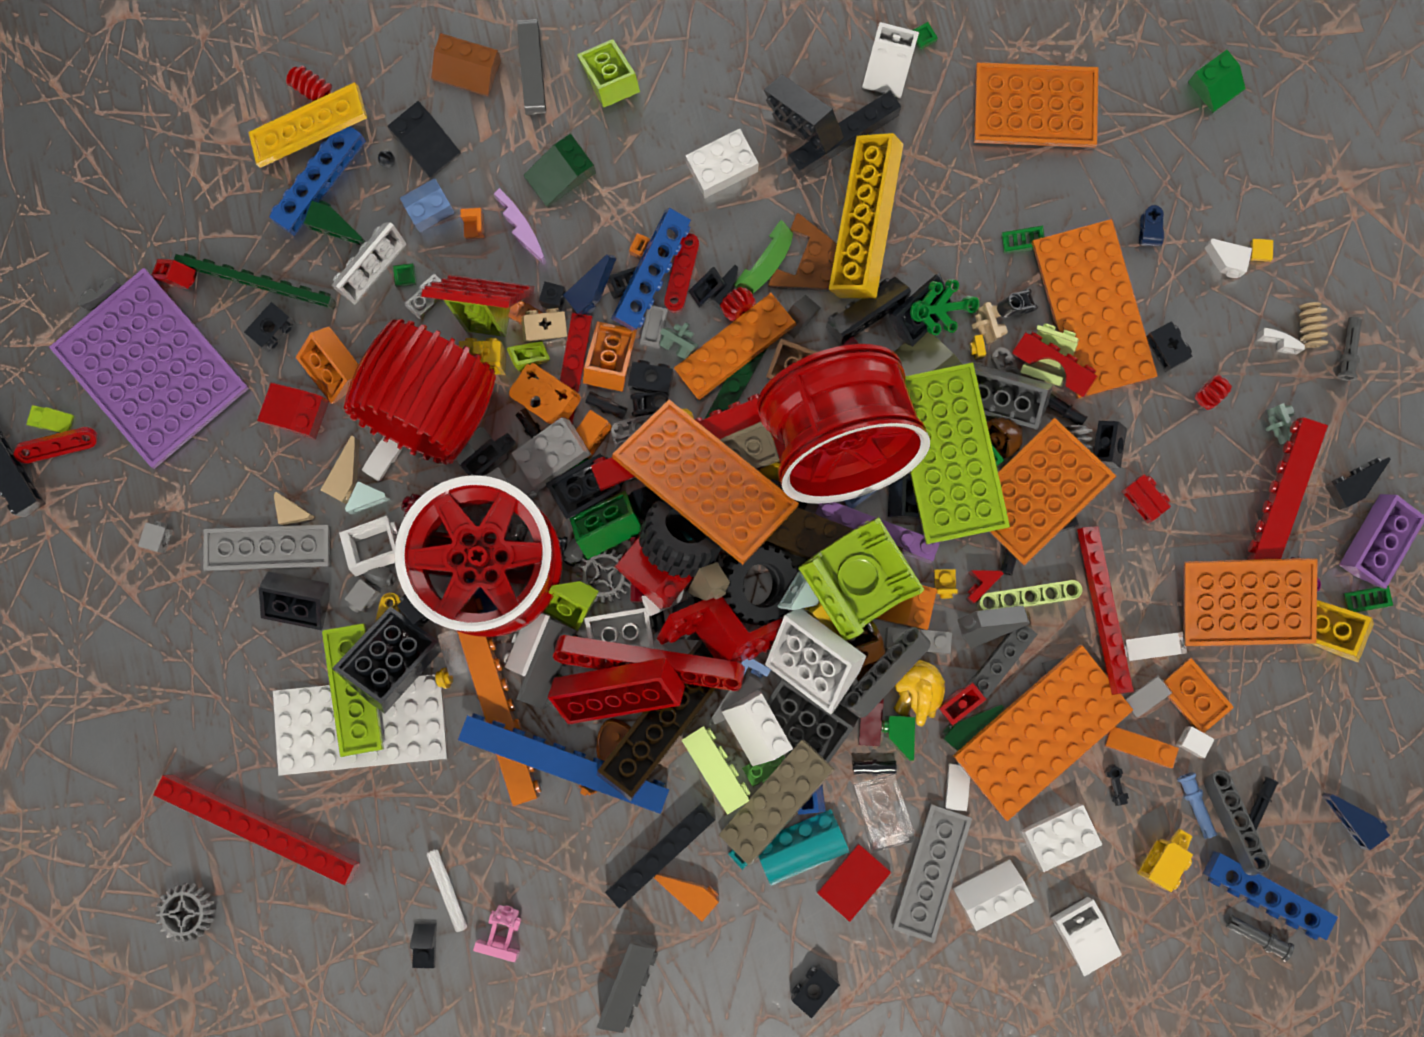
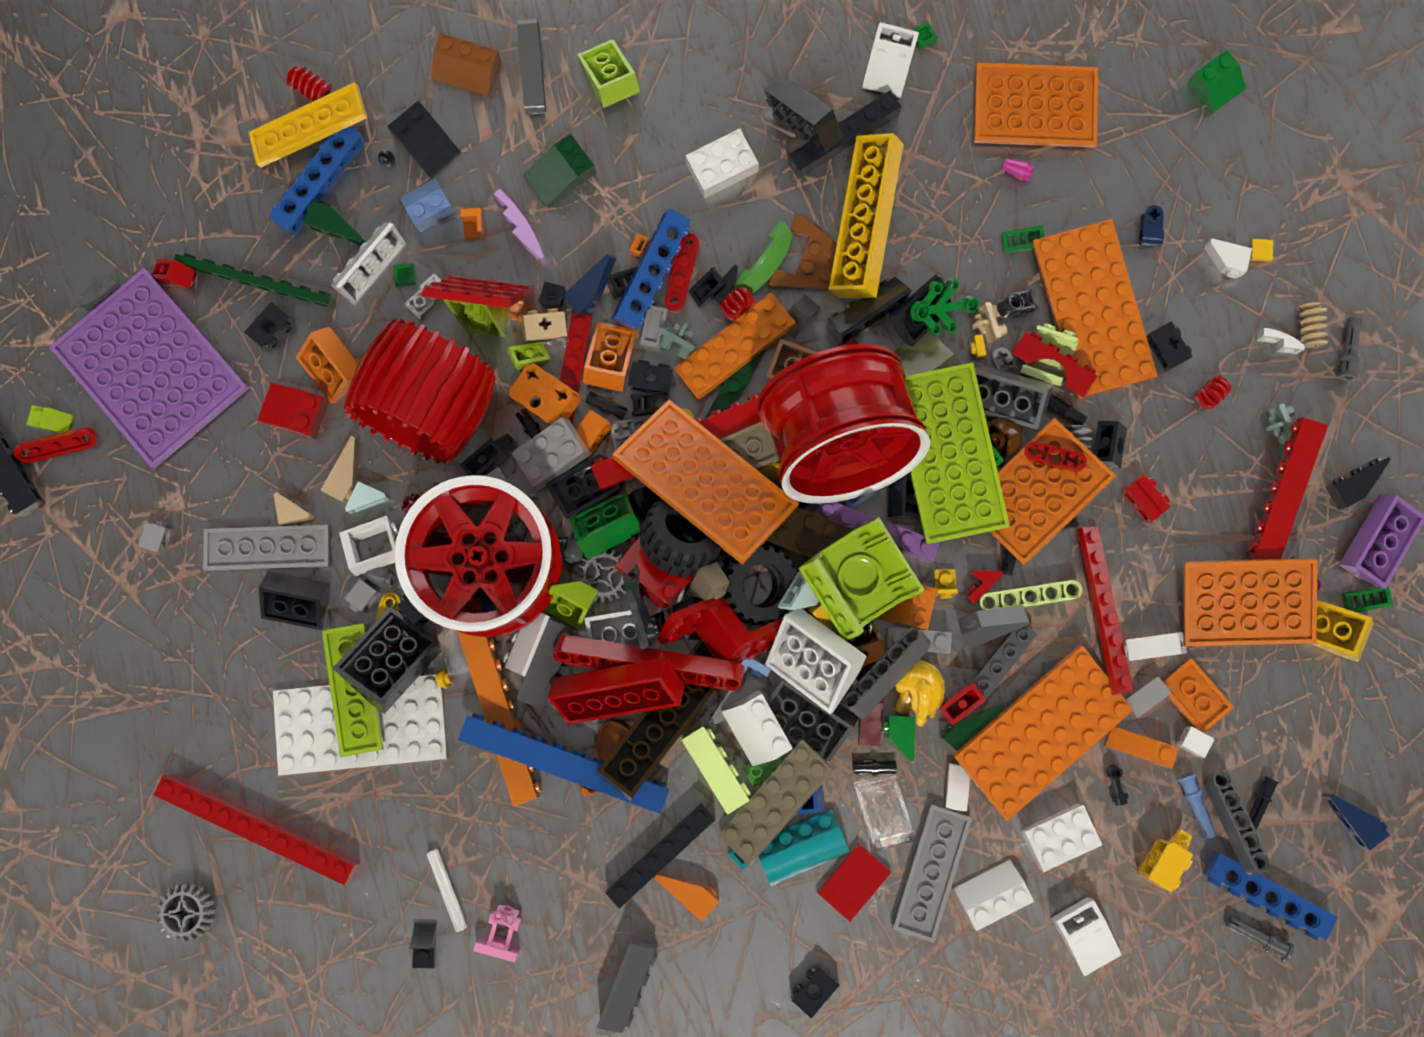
(380, 459): white slope -> none
(491, 351): yellow hinge -> none
(644, 623): none -> black slope
(1020, 169): none -> dark pink cone
(1070, 465): none -> red beam

